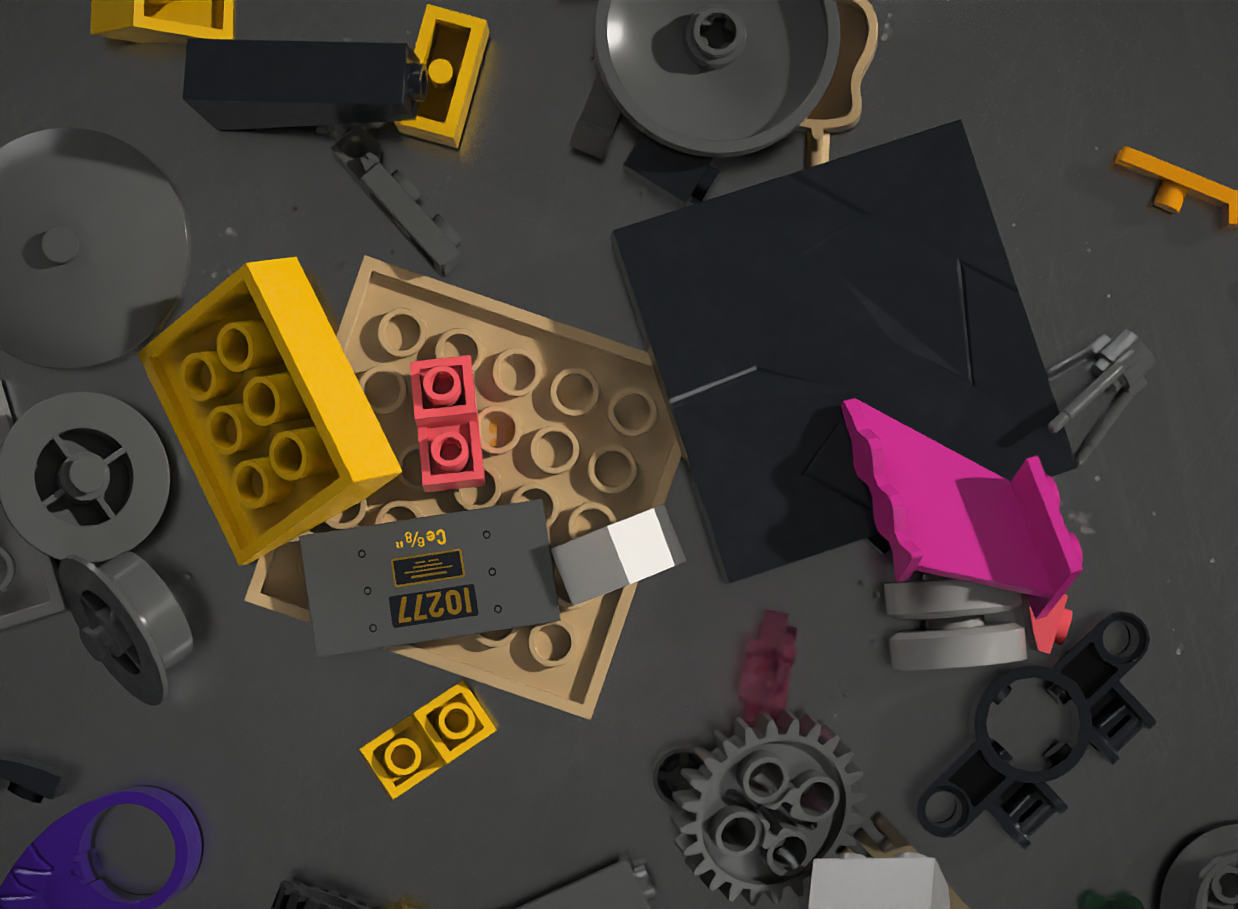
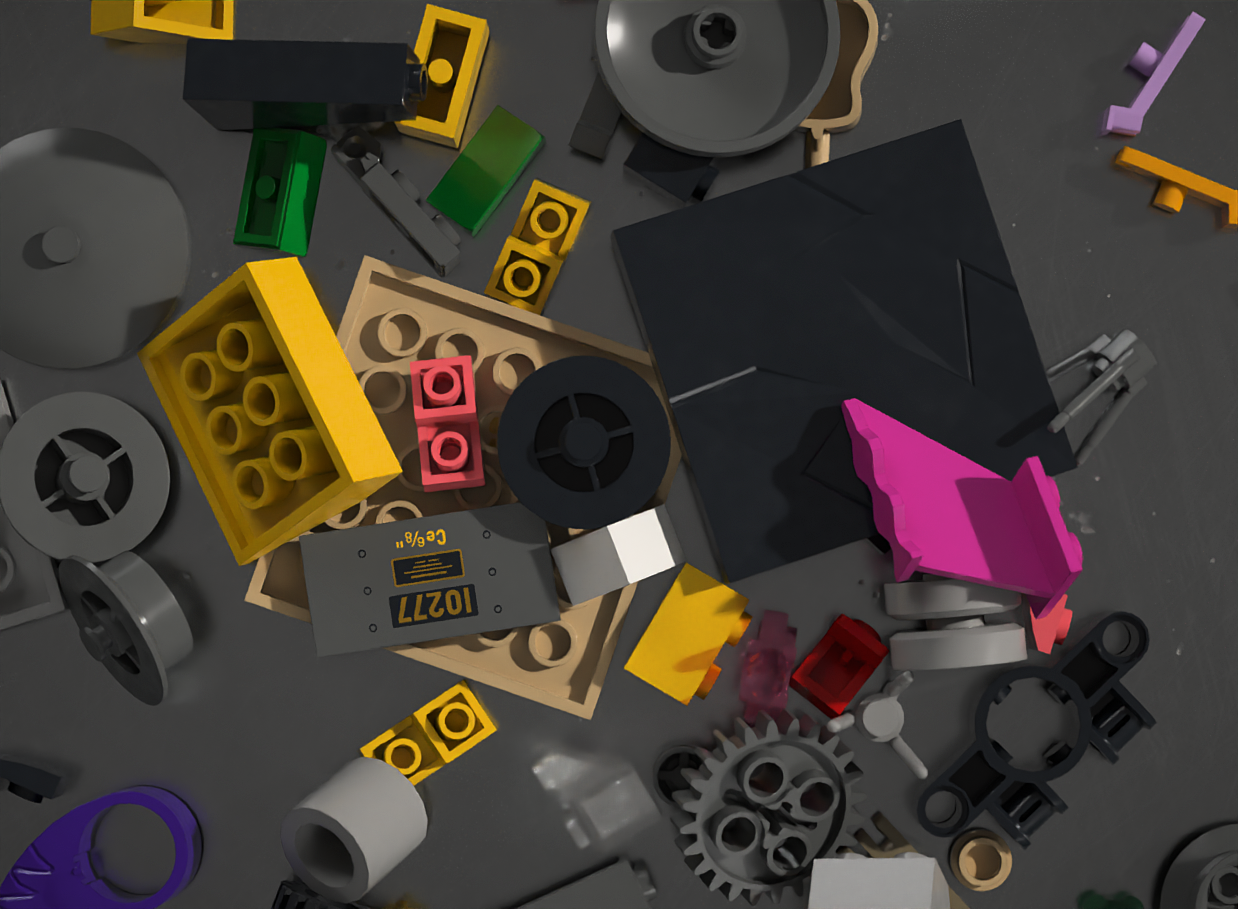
(280, 191): none -> green slope
(354, 829): none -> light grey piece
(486, 170): none -> green slope
(537, 247): none -> yellow slope
(583, 442): none -> black wheel
(601, 788): none -> clear slope
(688, 634): none -> yellow brick
(839, 665): none -> red bracket
(880, 719): none -> light grey plant
(981, 860): none -> tan plate
(1157, 69): none -> lavender piece

